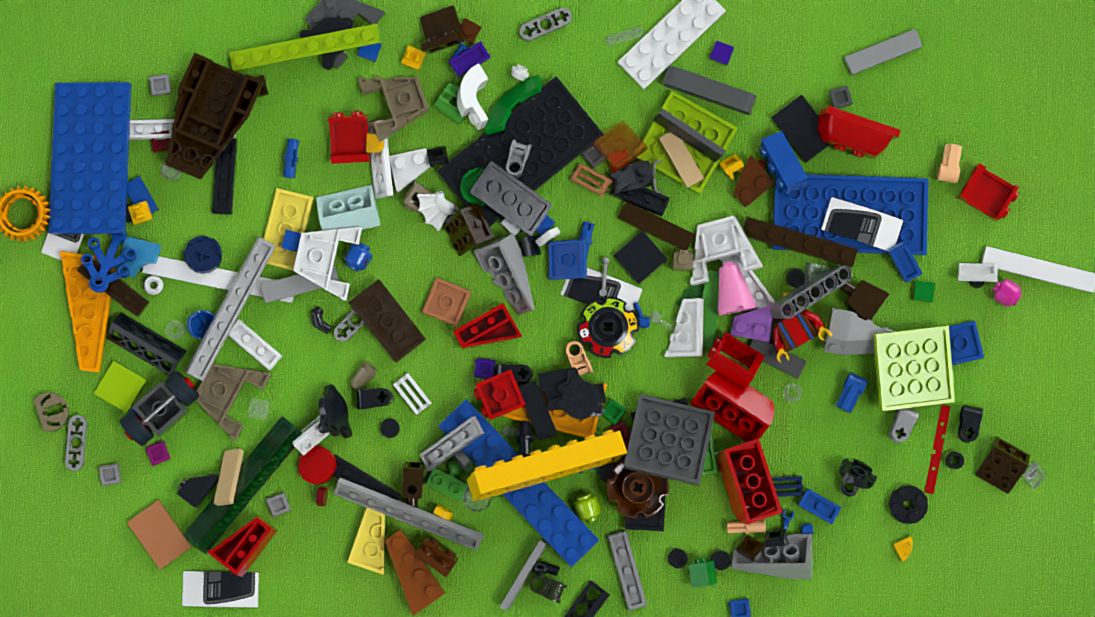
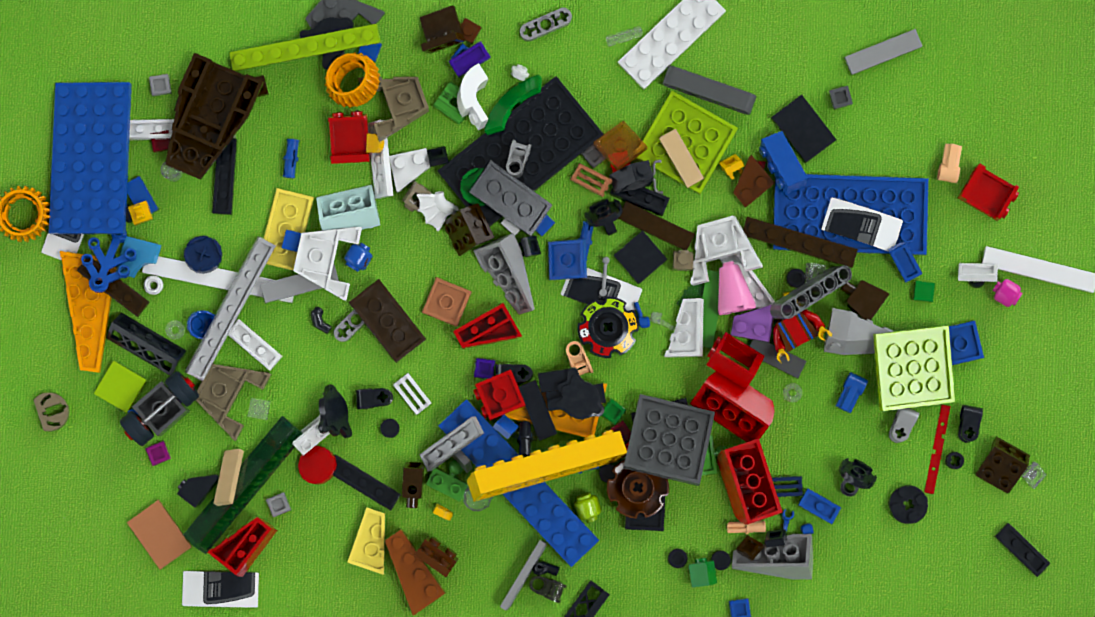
(72, 428): light grey beam -> none
(110, 474): light grey tile -> none
(322, 496): dark red tile -> none
(340, 68): none -> light orange gear
(363, 375): dark tan cone -> none
(408, 514): light grey tile -> none
(413, 58): yellow tile -> none
(505, 426): none -> blue tile
(547, 236): white tile -> none
(603, 214): none -> black tile
(627, 570): light grey tile -> none
(689, 135): black tile -> none
(721, 53): dark purple tile -> none
(854, 133): red windscreen -> none
(903, 548): yellow tile -> none
(1022, 549): none -> black tile

